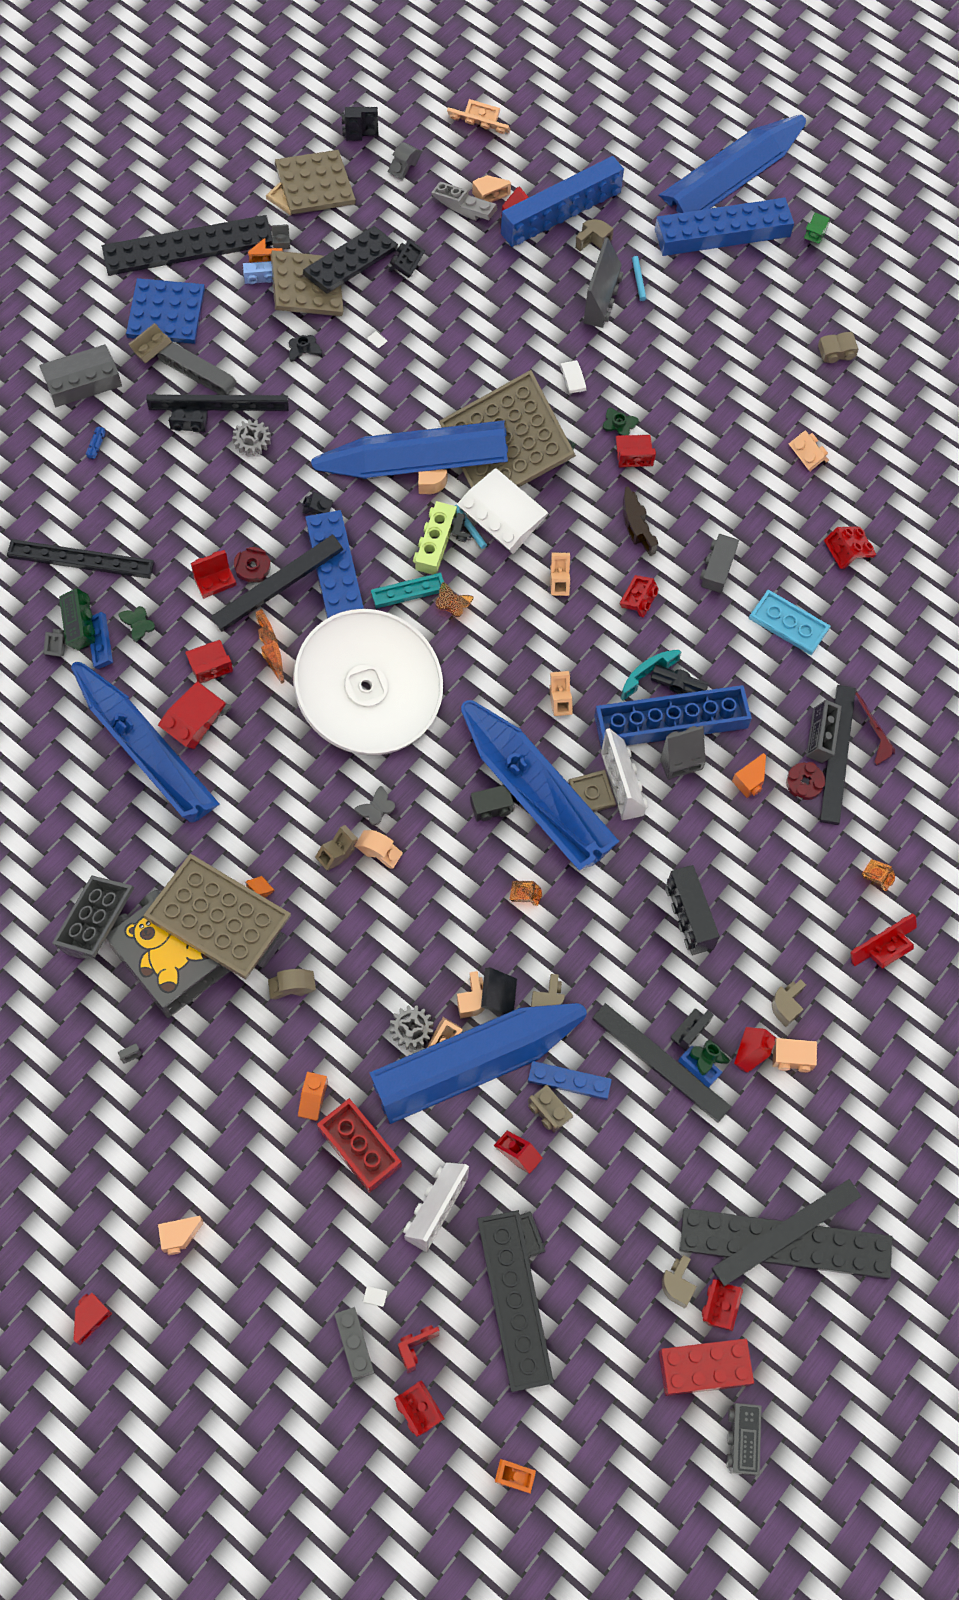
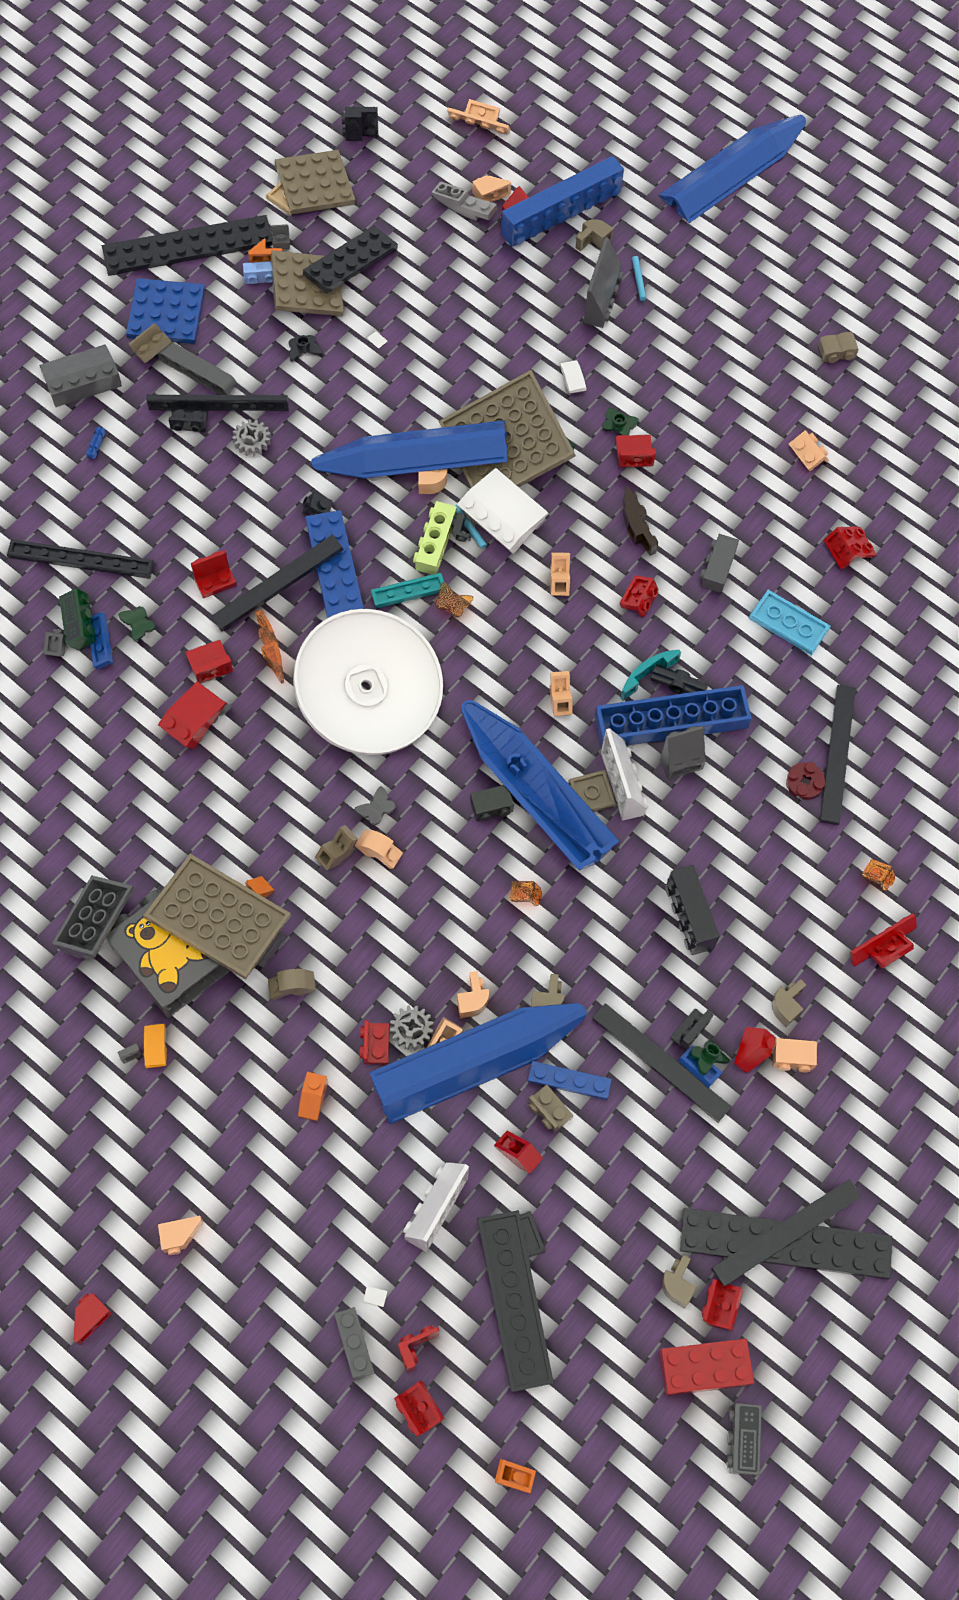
(145, 745): blue piece -> none
(154, 1045): none -> light orange slope
(254, 574): dark red plate -> none
(359, 1145): red brick -> none
(375, 1043): none -> red bracket
(404, 157): dark grey brick -> none
(407, 258): black bracket -> none
(498, 991): black tile -> none
(724, 226): blue brick -> none
(751, 777): orange slope -> none
(817, 228): green brick -> none
(823, 731): dark grey brick -> none
(885, 748): dark red piece -> none

